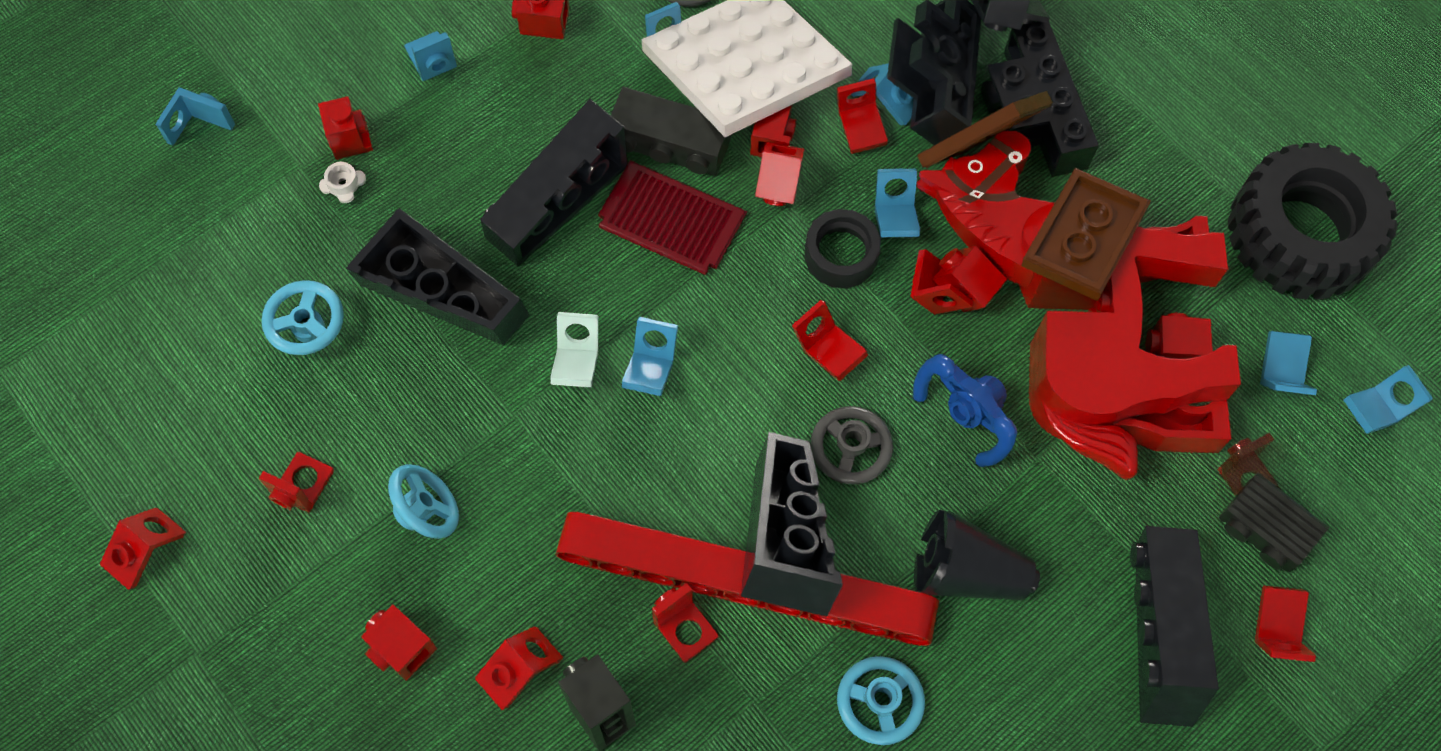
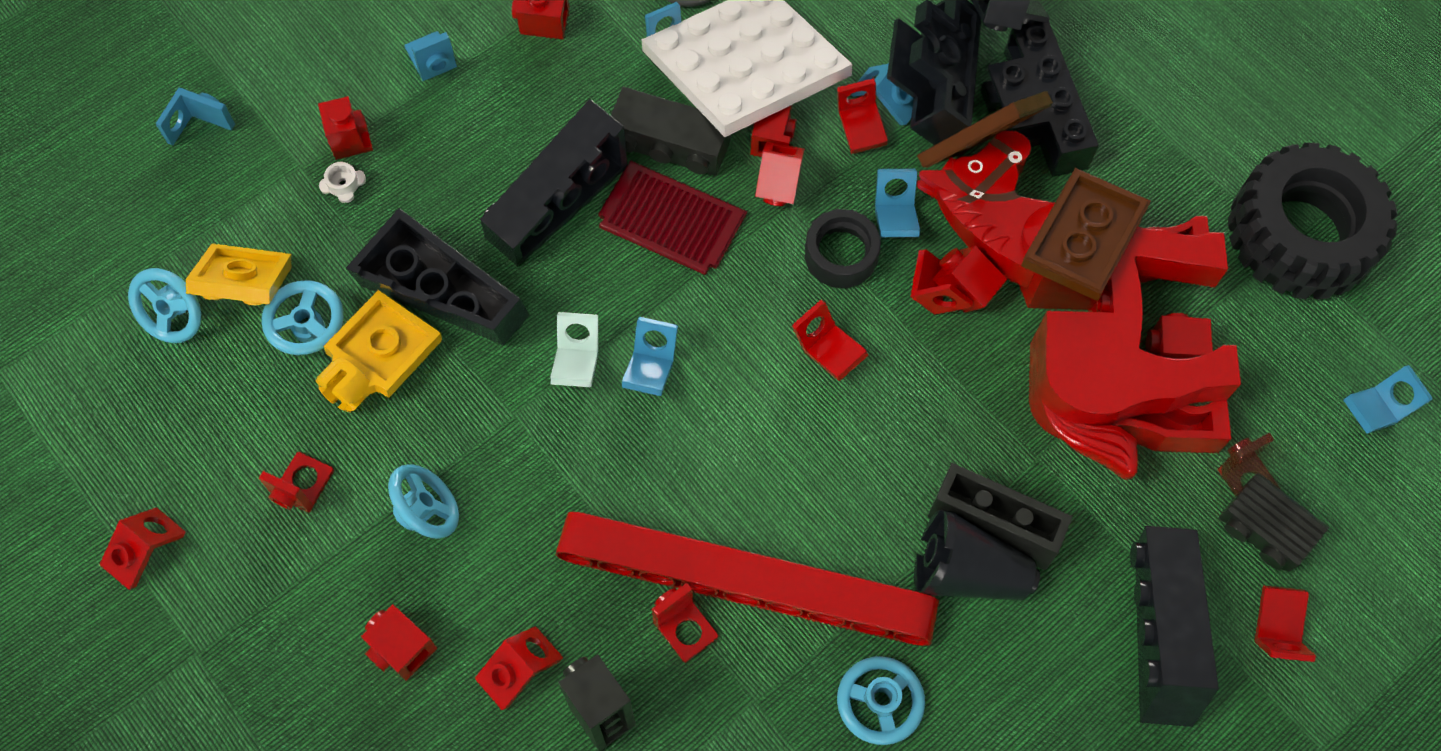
(167, 304): none -> medium azure piece
(238, 274): none -> yellow plate
(375, 352): none -> yellow plate
(787, 535): black wedge -> none
(856, 430): dark grey piece -> none
(971, 403): blue piece -> none
(1003, 513): none -> pearl dark grey brick
(1286, 362): dark azure bracket -> none

